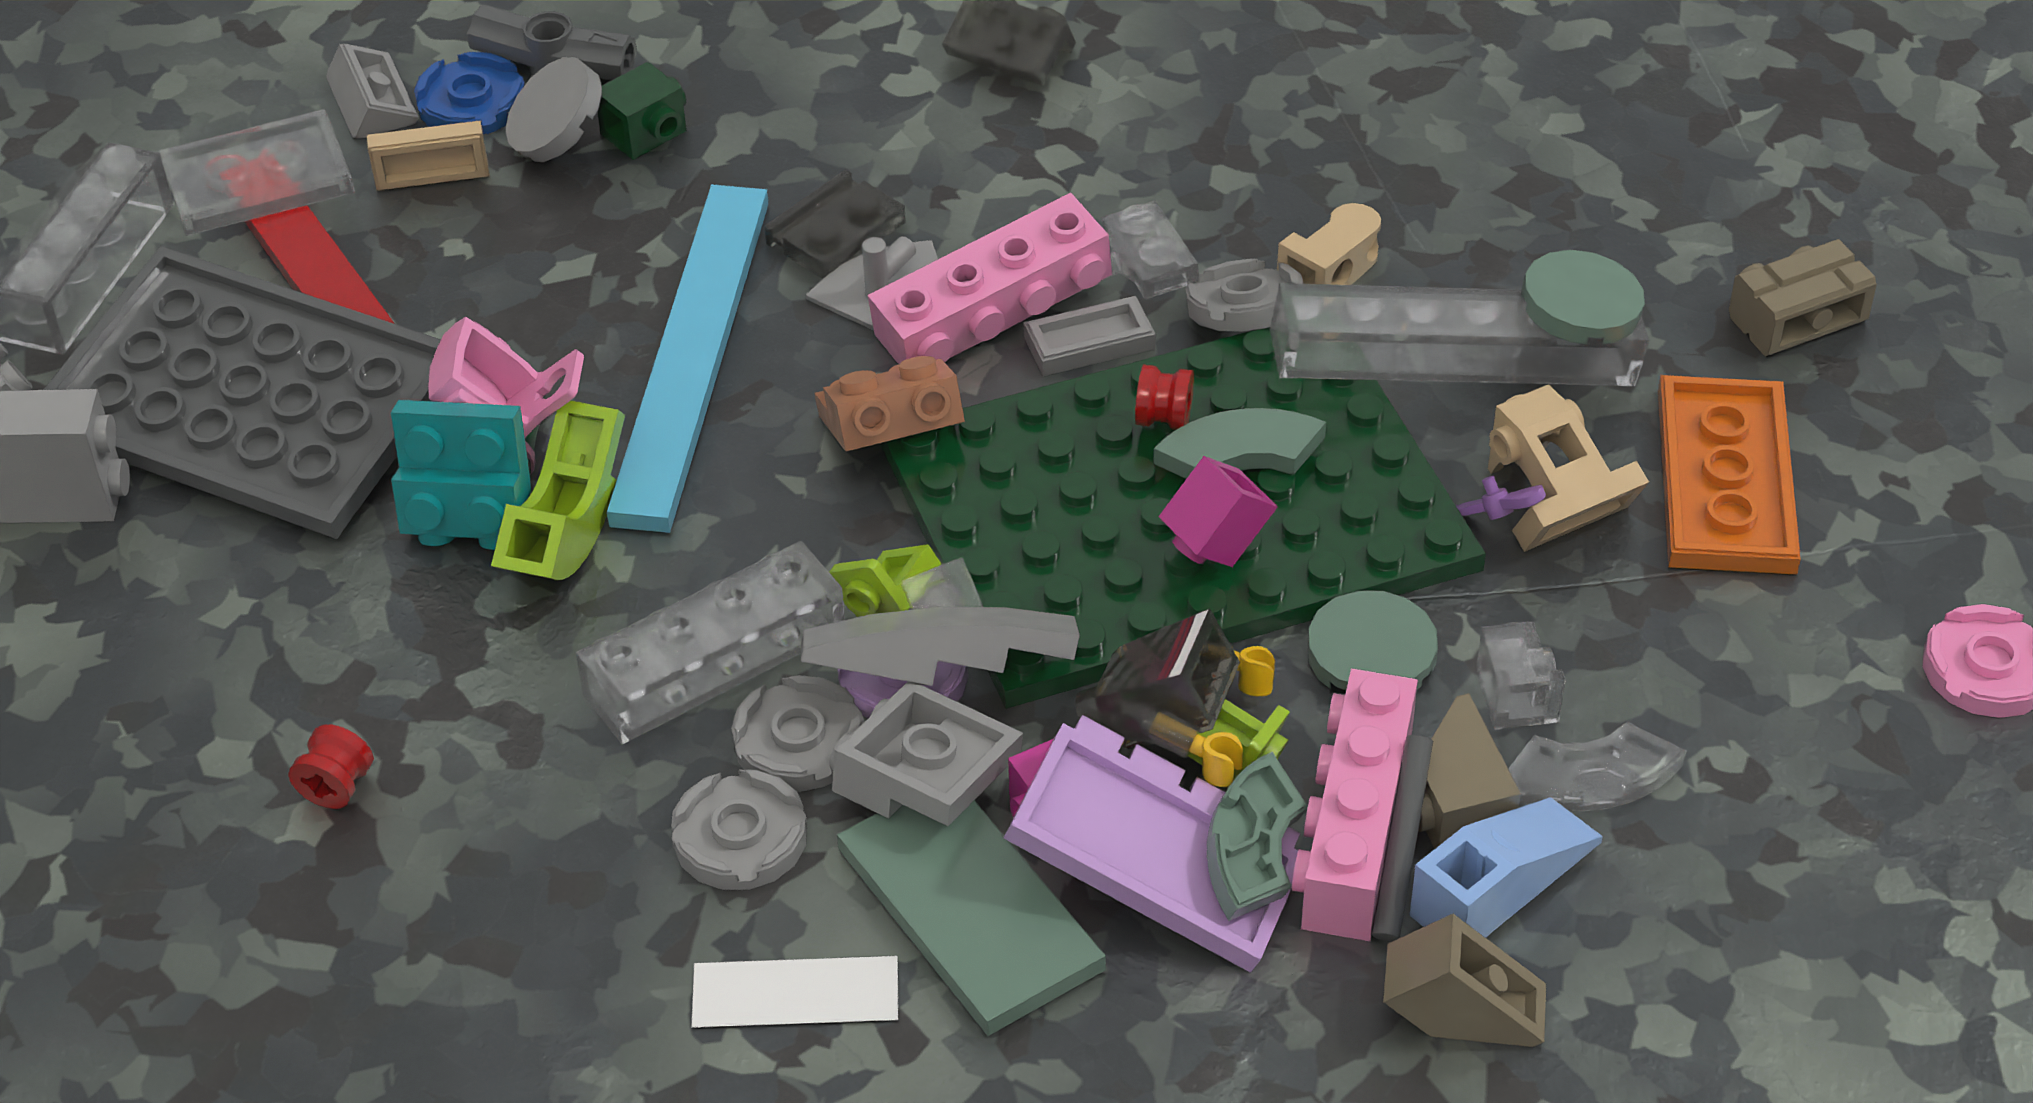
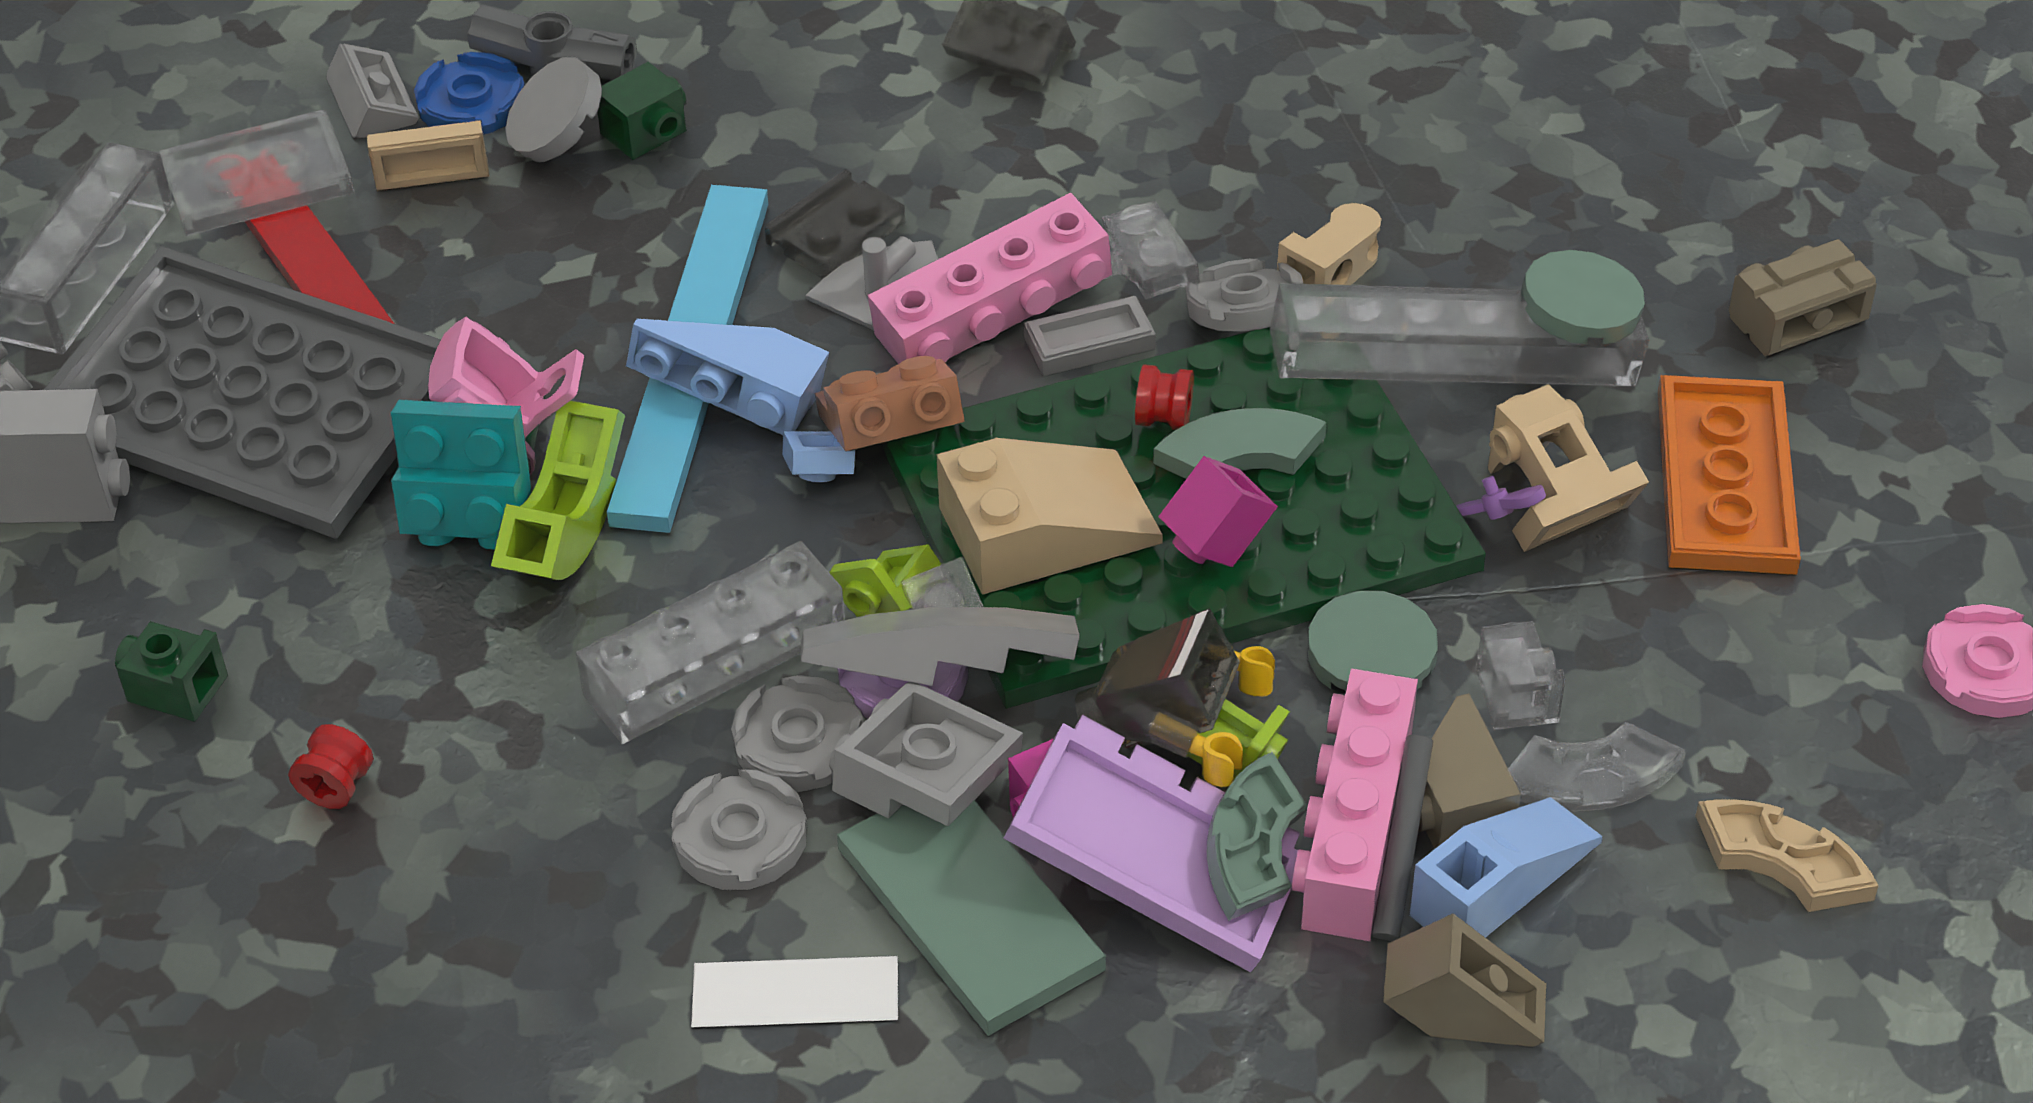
(171, 669): none -> dark green brick
(735, 367): none -> light blue slope
(816, 455): none -> light blue plate
(1039, 509): none -> tan slope
(1808, 862): none -> tan tile

